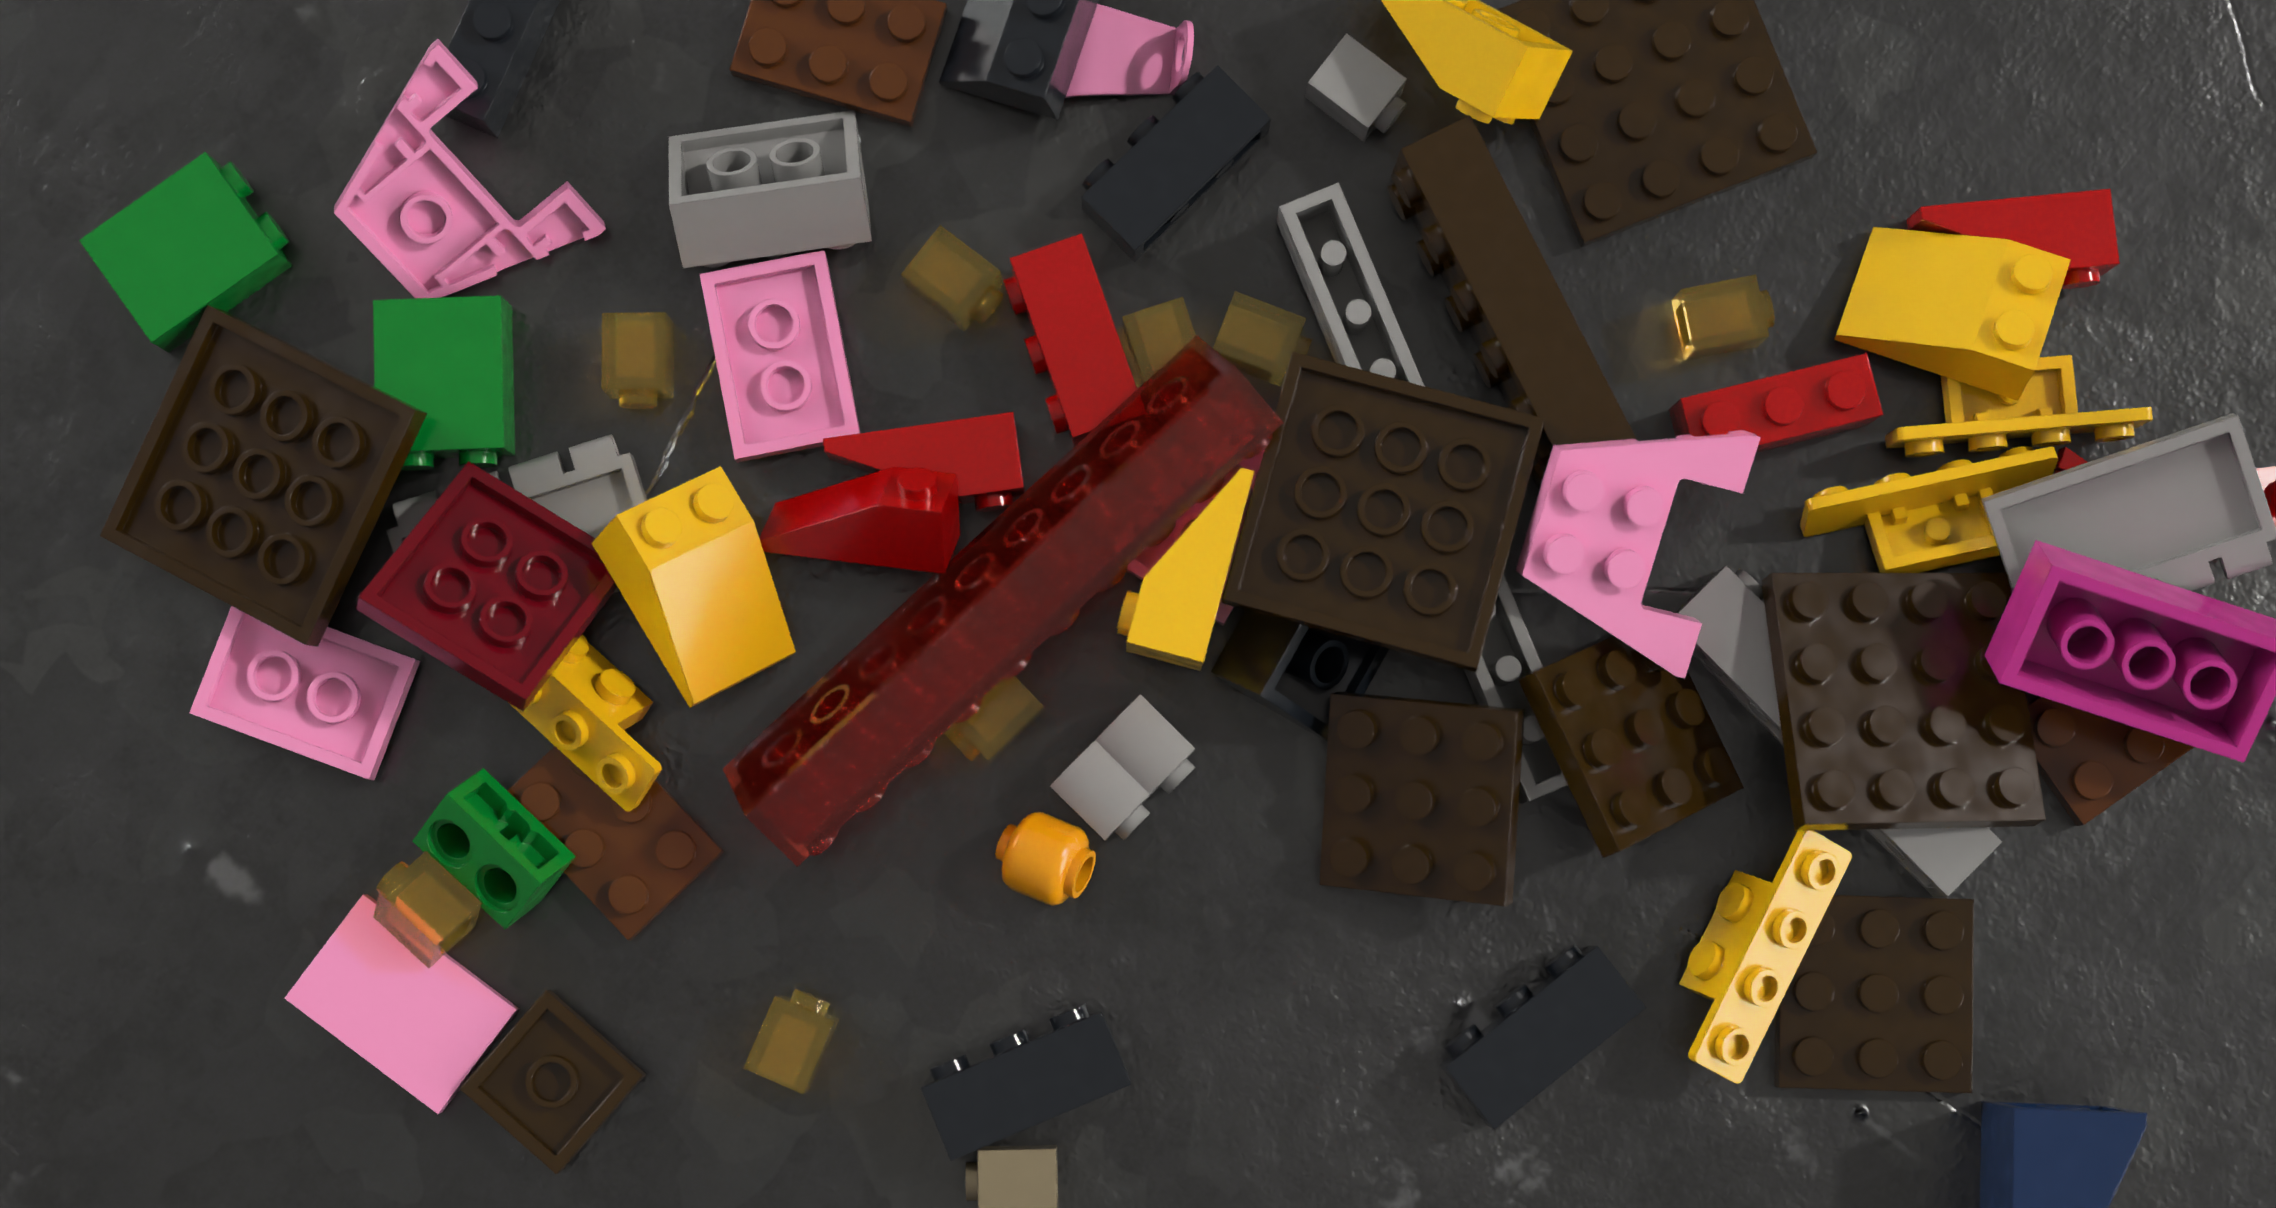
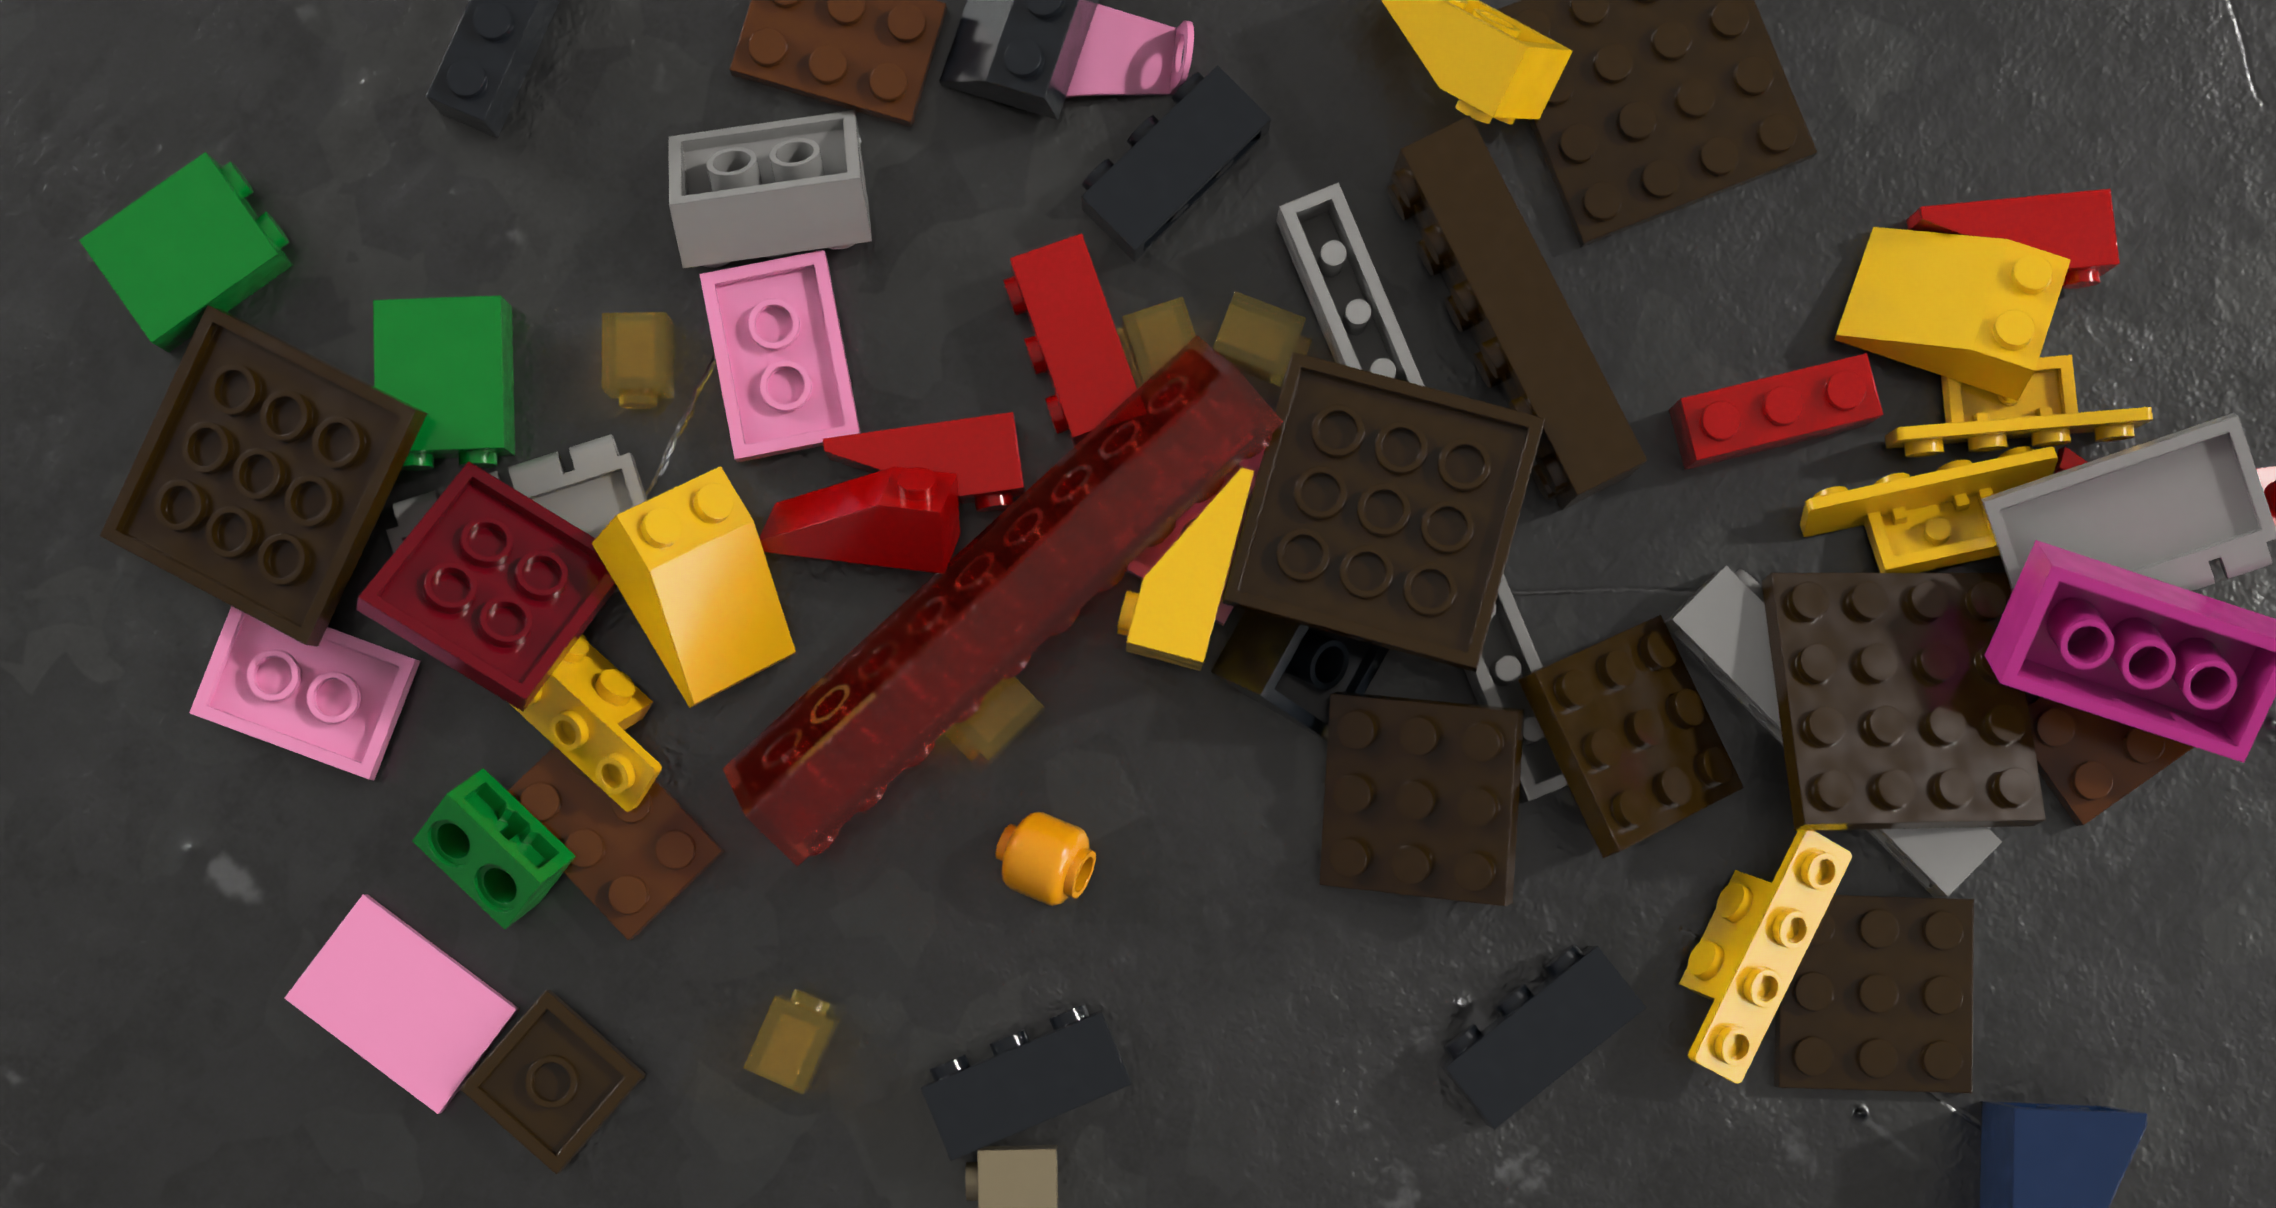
(425, 908): clear yellow brick -> none
(428, 211): bright pink wing -> none
(954, 279): clear yellow brick -> none
(1125, 769): light grey brick -> none
(1357, 89): light grey brick -> none
(1603, 525): bright pink wing -> none
(1722, 317): clear yellow brick -> none

